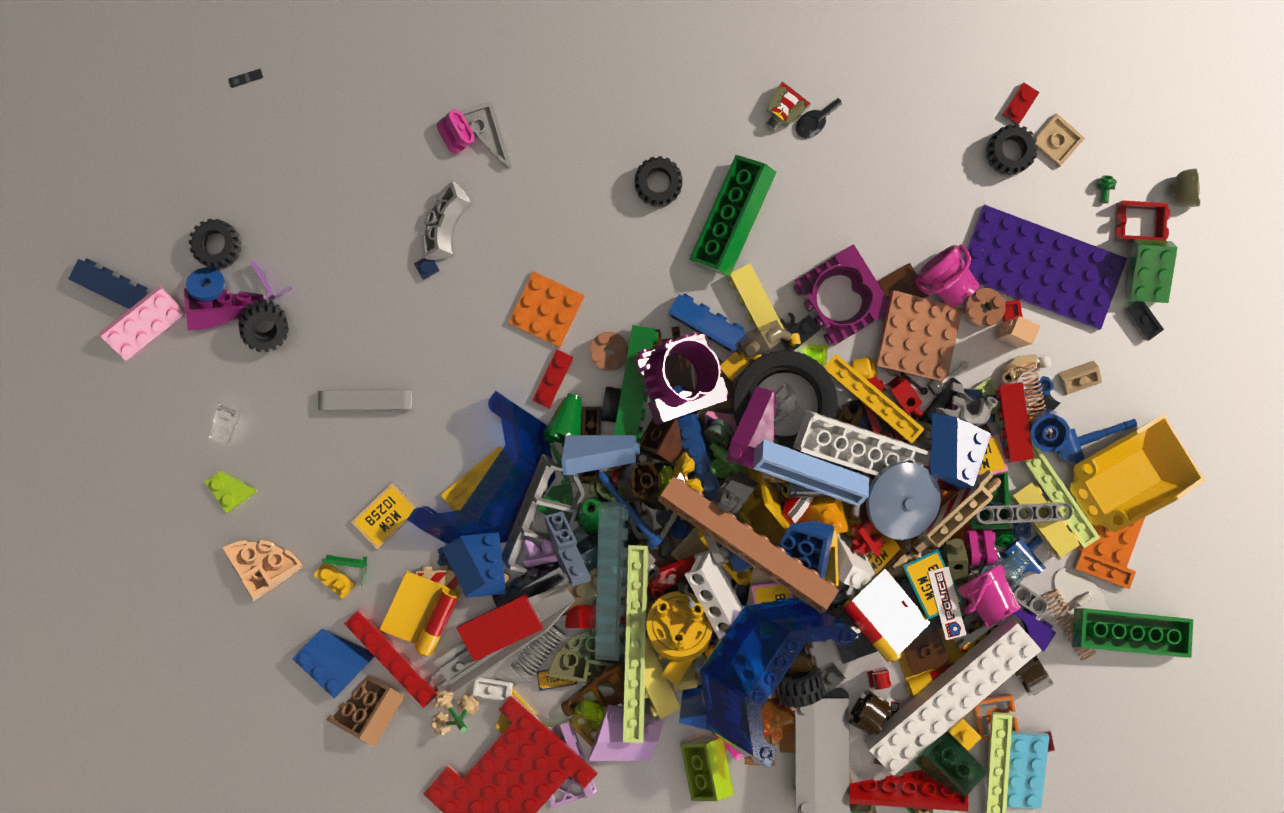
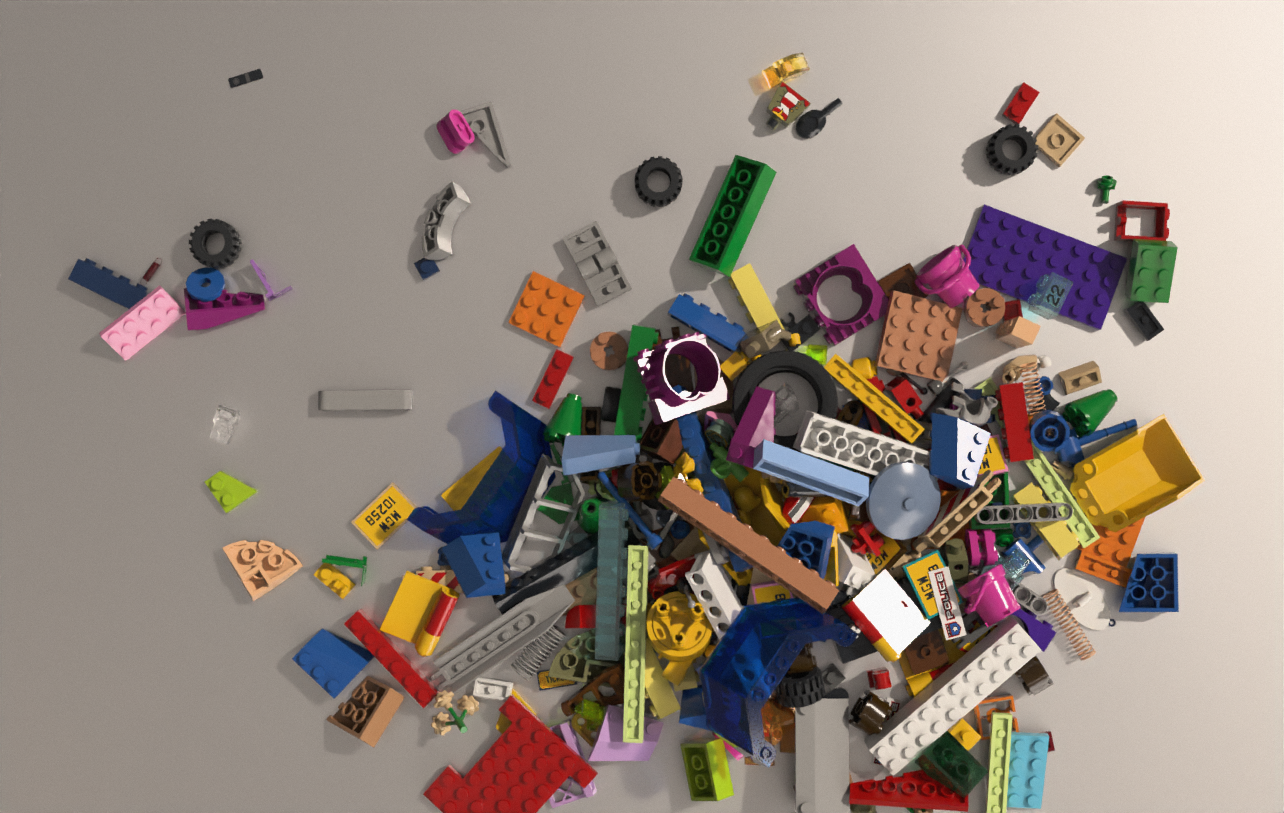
(150, 272): none -> dark red piece
(267, 339): black tyre -> none
(499, 627): red tile -> none
(538, 554): lavender tile -> none
(565, 549): sand blue slope -> none
(597, 263): none -> light grey plate
(735, 492): dark grey hinge -> none
(786, 69): none -> clear yellow brick
(1050, 295): none -> clear light blue brick
(1062, 470): none -> tan pin
(1088, 412): none -> green cone
(1132, 632): green brick -> none
(1152, 584): none -> blue wedge
(1187, 188): olive cylinder -> none

